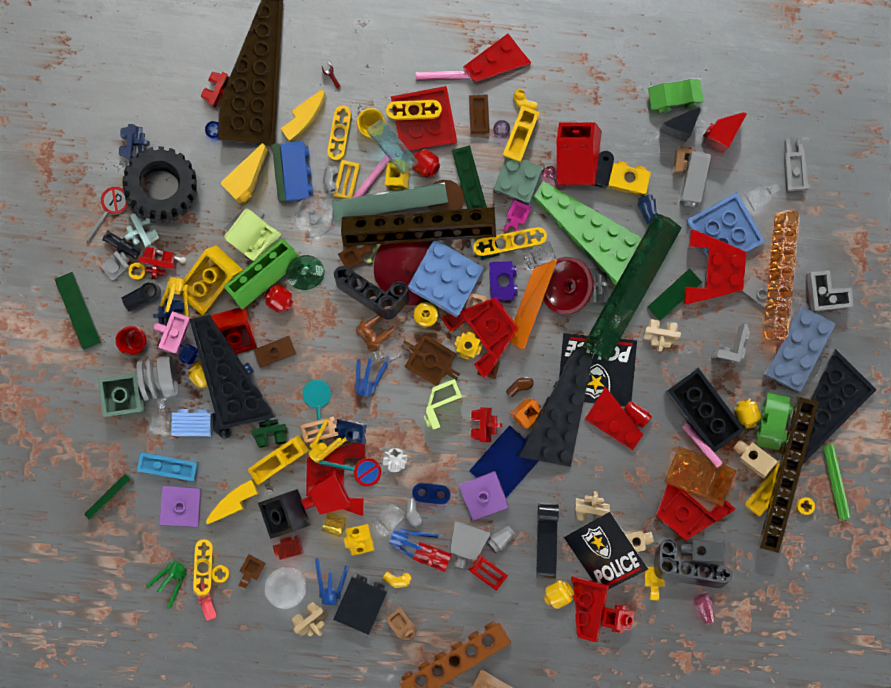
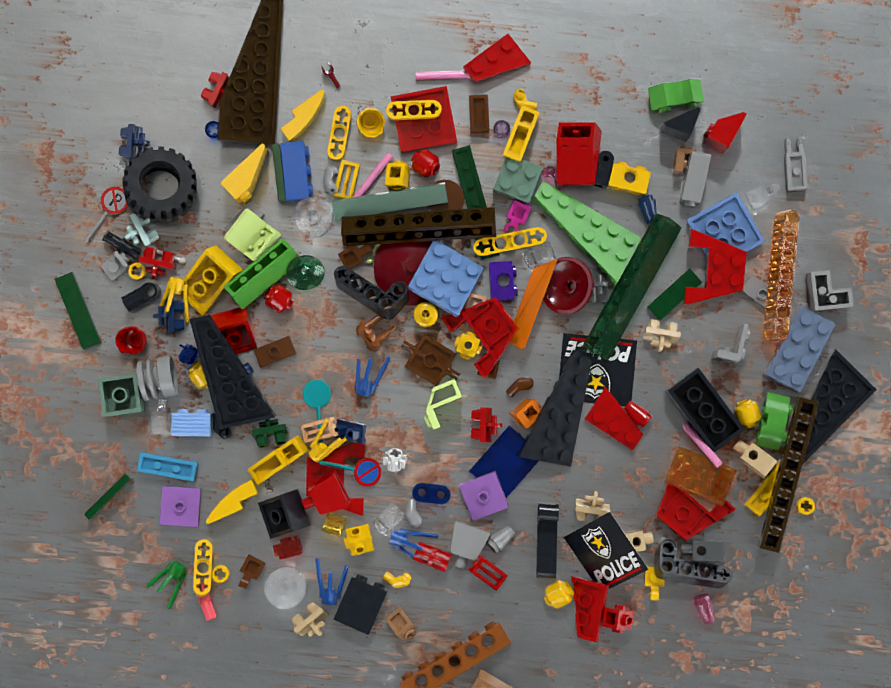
(173, 333): bright pink plate -> none
(389, 351): clear plate -> none
(392, 146): clear light blue tile -> none
(836, 482): bright green axle -> none

